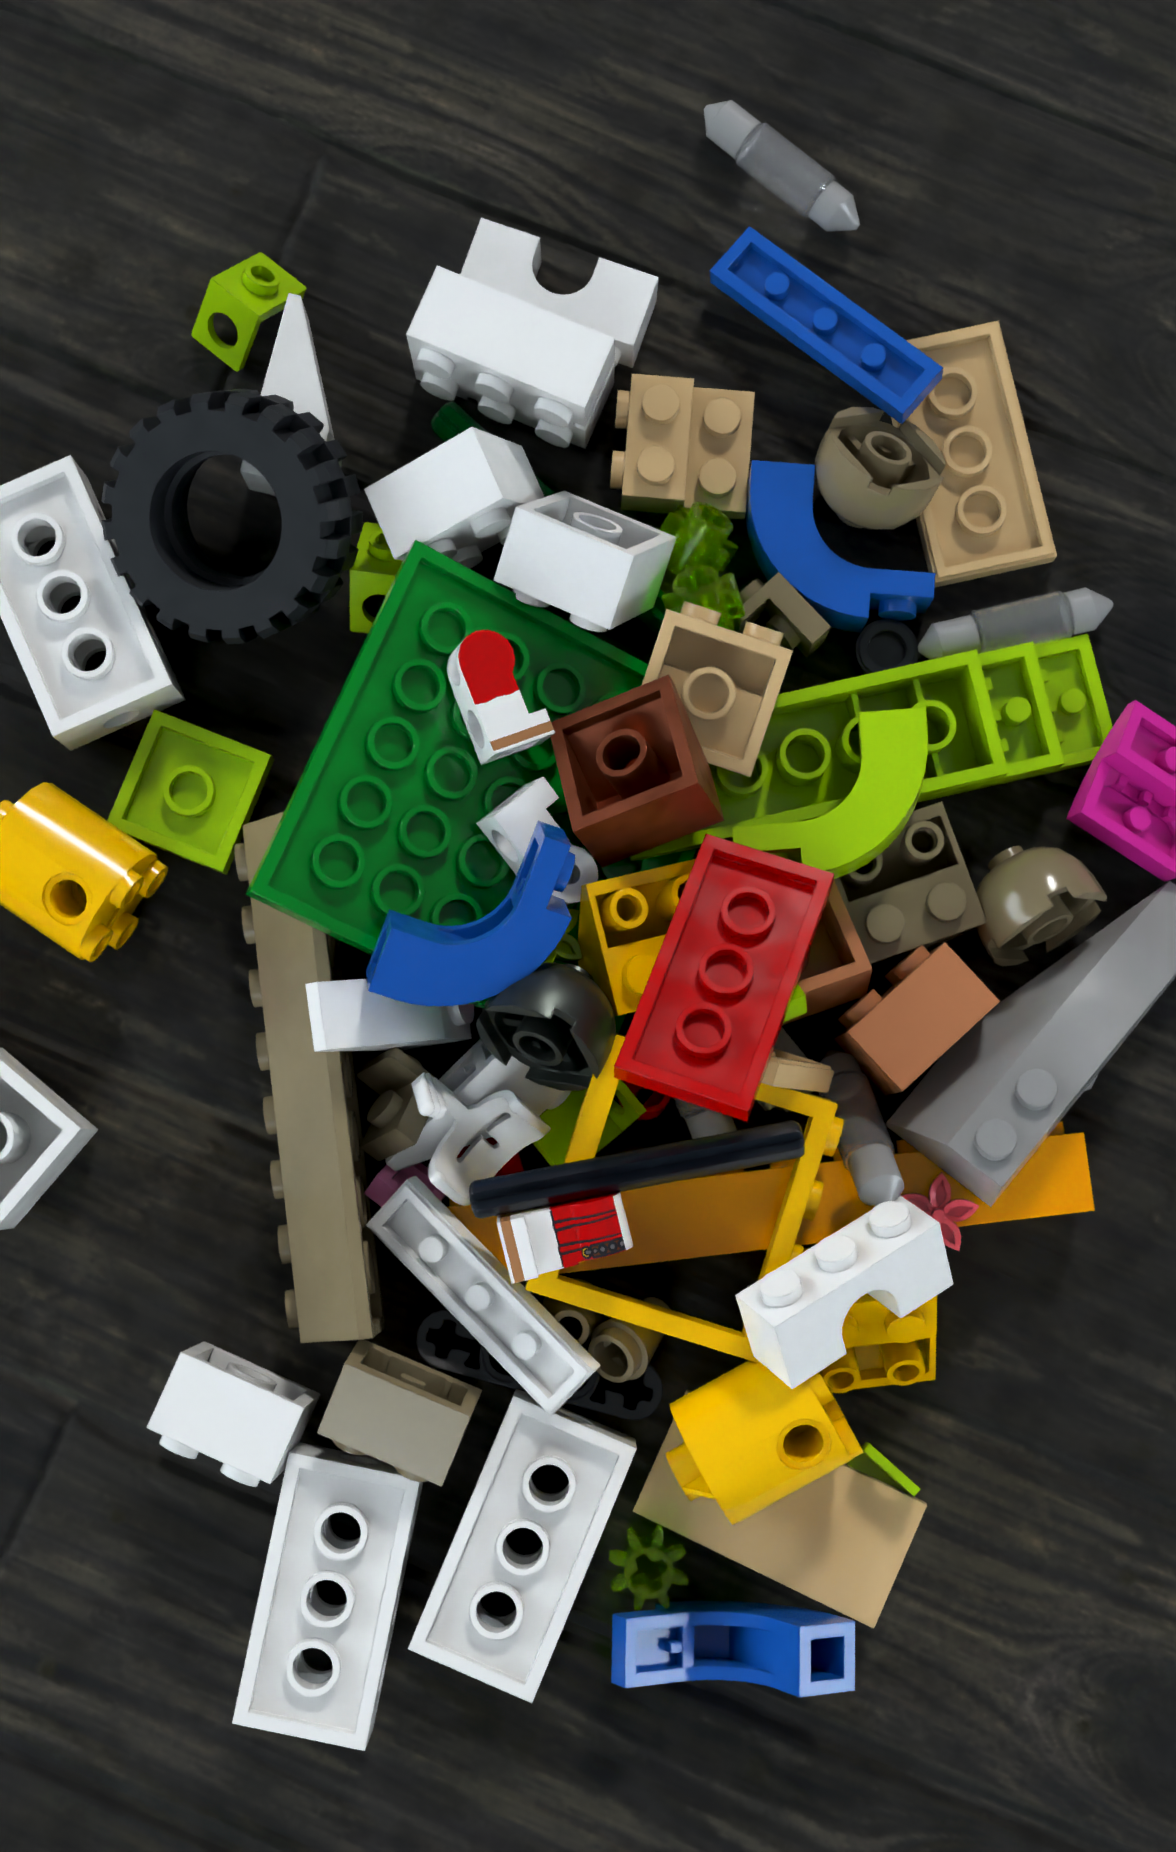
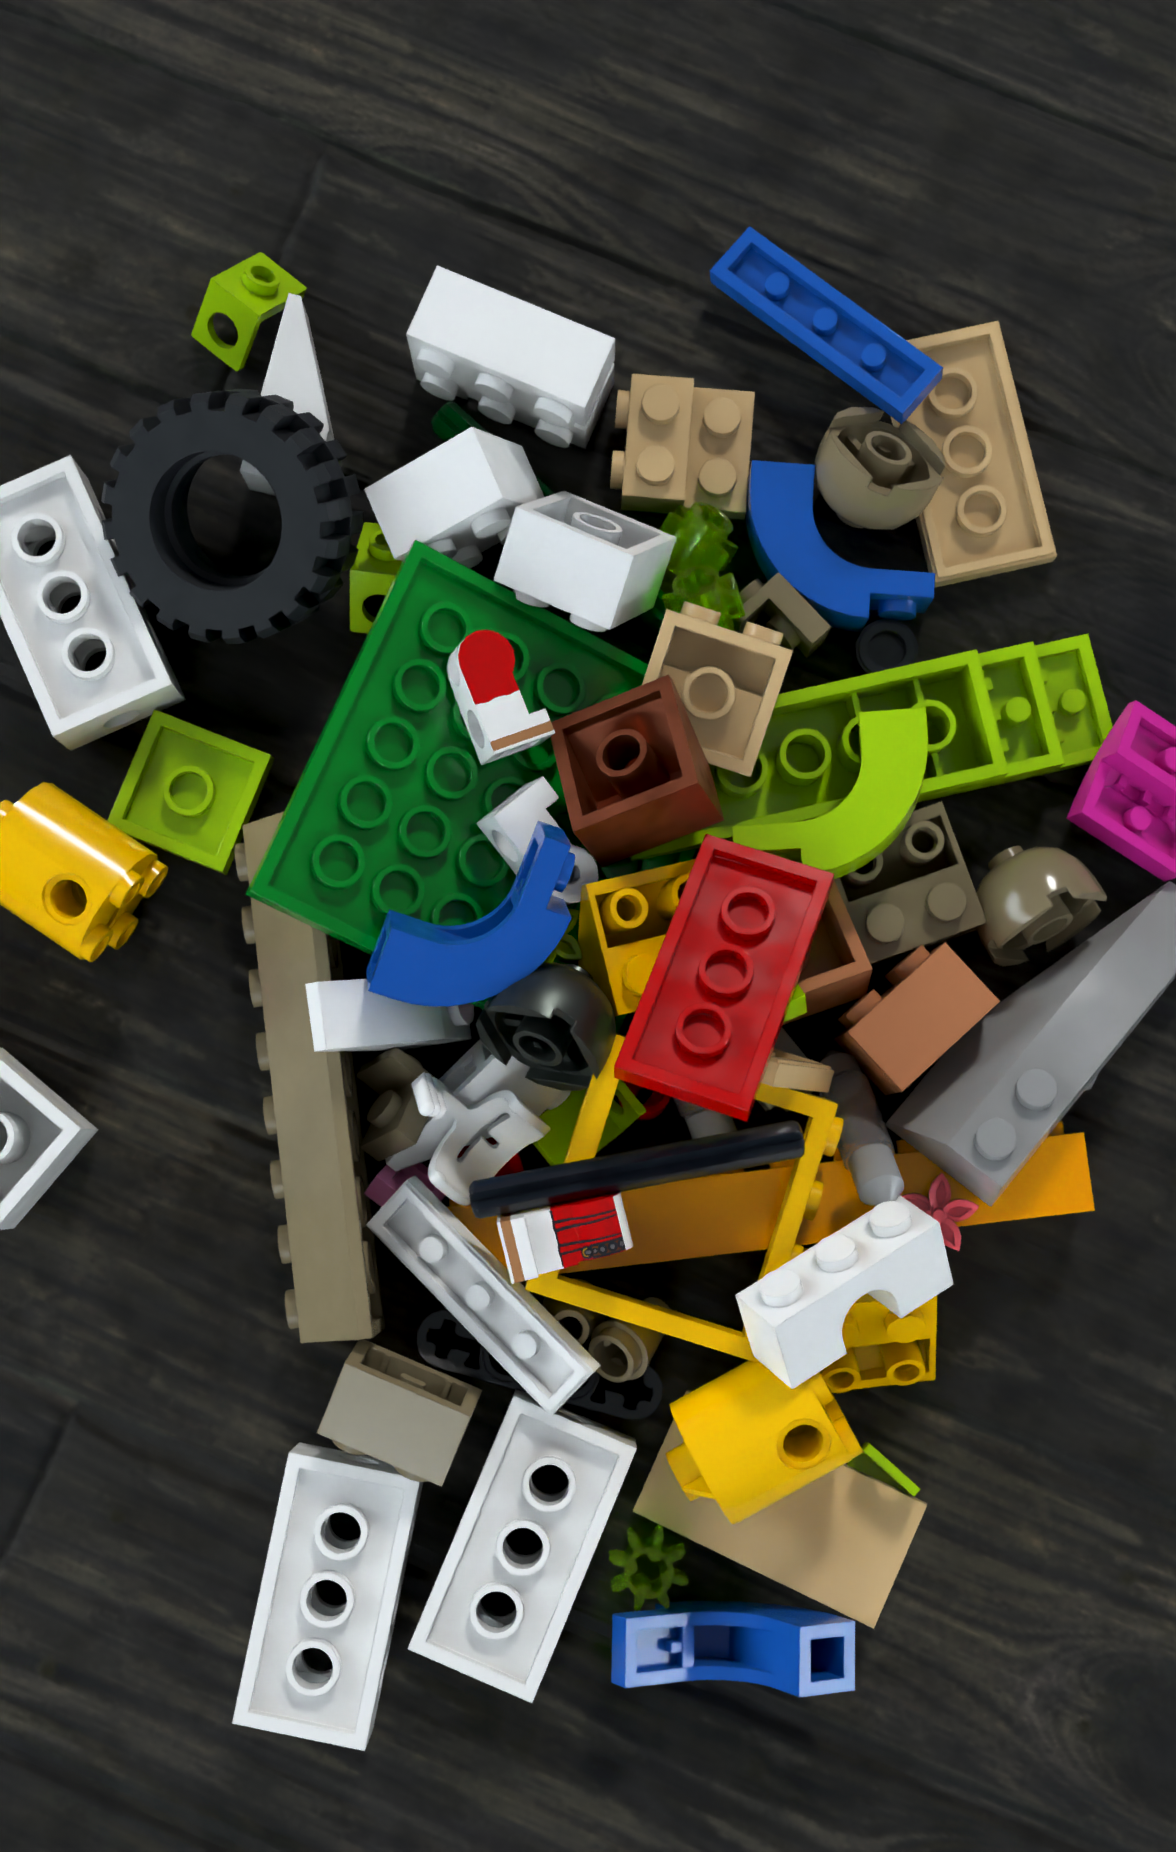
(232, 1413): white brick -> none
(613, 302): white arch -> none
(781, 167): piece -> none
(1026, 620): piece -> none

